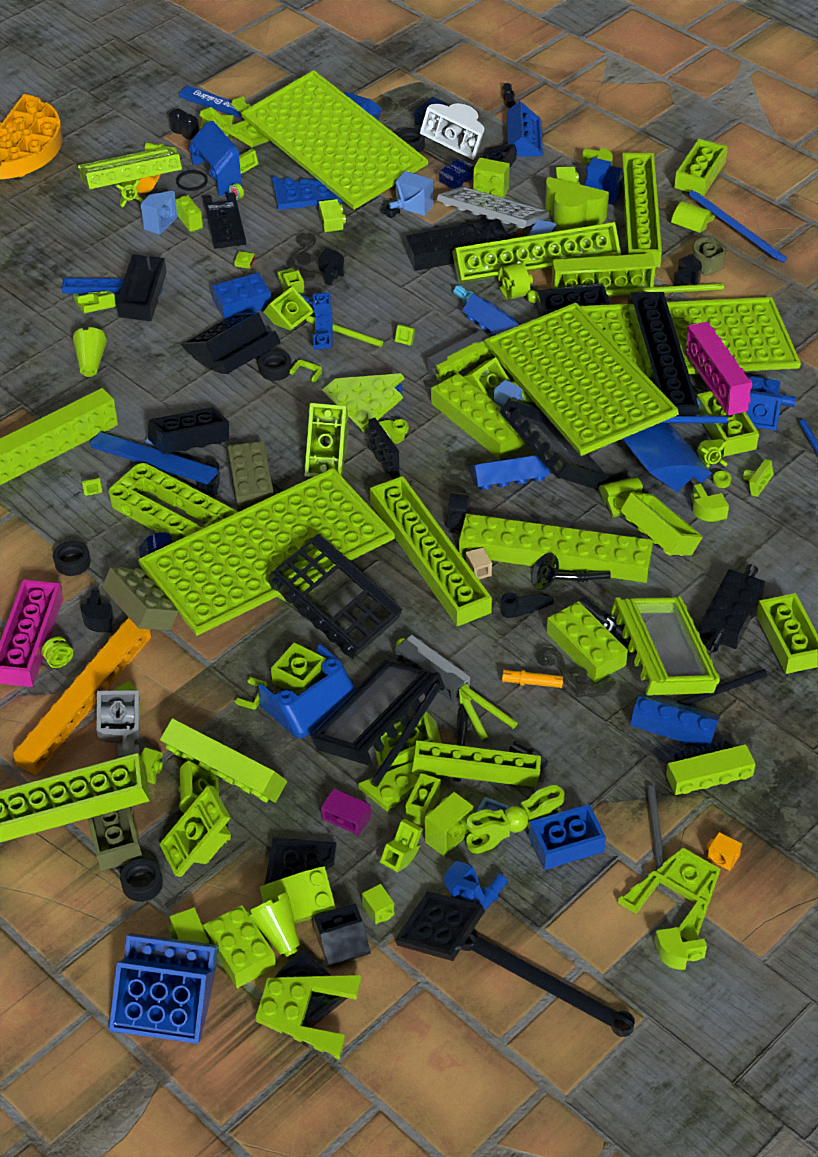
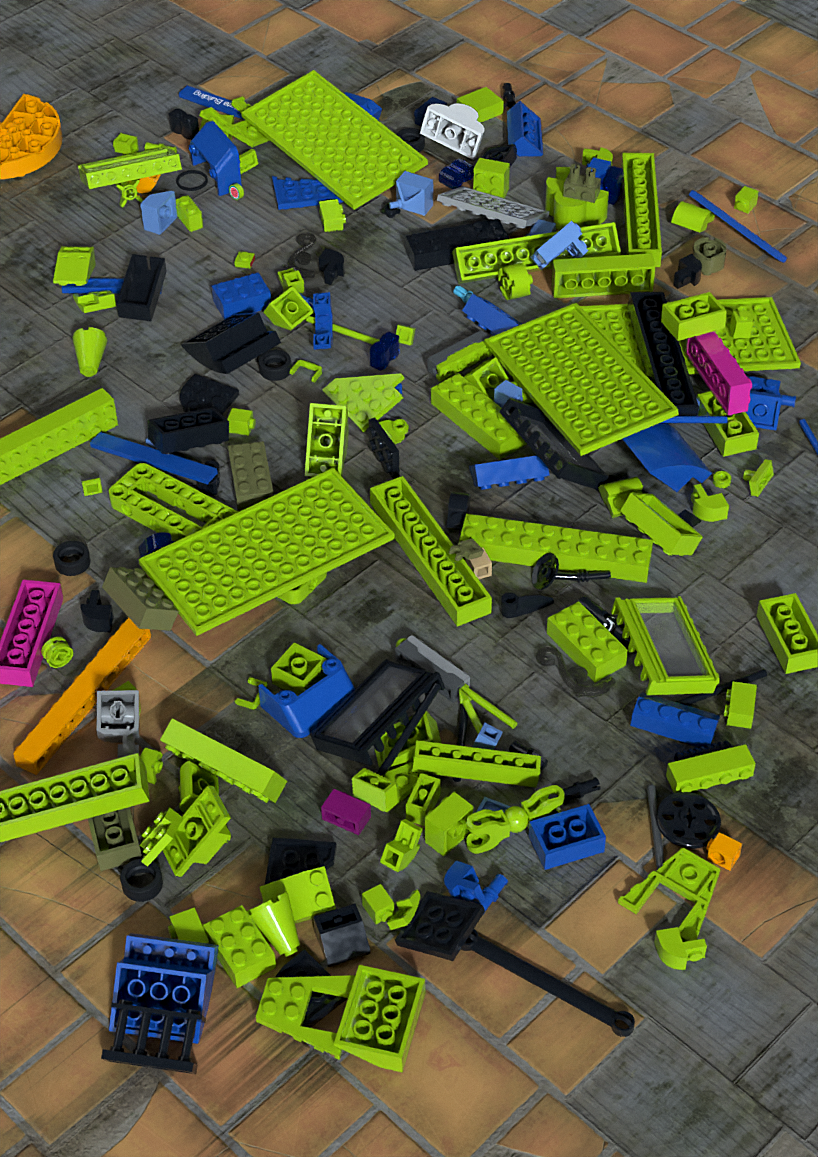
(74, 265): none -> lime slope
(125, 144): none -> lime brick
(159, 835): none -> lime plate
(161, 1060): none -> black fence
(206, 393): none -> black plate
(224, 222): black hinge -> none
(241, 421): none -> lime brick
(315, 615): black window -> none
(374, 790): none -> lime brick
(381, 1017): none -> lime slope
(384, 351): none -> clear blue brick
(406, 911): none -> lime slope
(467, 549): none -> olive plate
(484, 102): none -> lime brick
(487, 737): none -> medium blue brick
(522, 677): light orange pin -> none
(532, 295): lime bar -> none
(557, 298): black brick -> none
(564, 240): none -> medium blue brick
(580, 789): none -> black pin
(582, 186): none -> olive brick
(681, 823): none -> black wedge
(689, 518): none -> black sticker
(693, 316): none -> lime brick
(701, 167): lime brick -> none
(710, 452): lime brick -> none
(732, 608): black brick -> none
(741, 324): none -> lime brick
(741, 704): none -> lime brick
(746, 199): none -> lime brick

